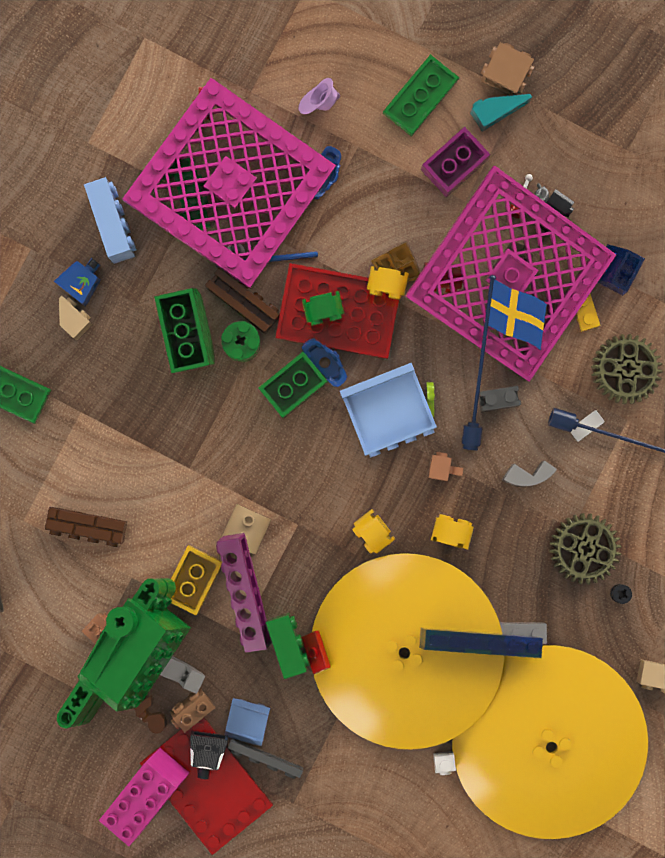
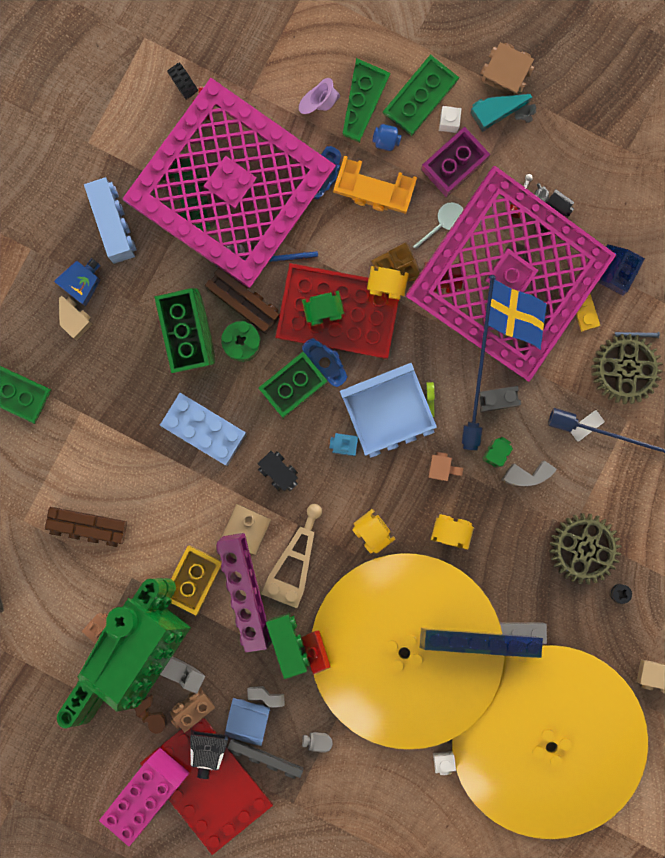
(182, 80): none -> black tyre
(203, 429): none -> light blue brick
(261, 693): none -> light grey piece
(281, 590): none -> tan plate
(283, 476): none -> black brick
(317, 742): none -> light grey arm
(344, 444): none -> dark azure brick
(364, 95): none -> green wing
(373, 191): none -> light orange bracket
(386, 137): none -> blue head
(446, 217): none -> light aqua piece
(450, 119): none -> white brick
(497, 452): none -> green brick
(525, 113): none -> dark grey plant
(653, 335): none -> sand blue piece

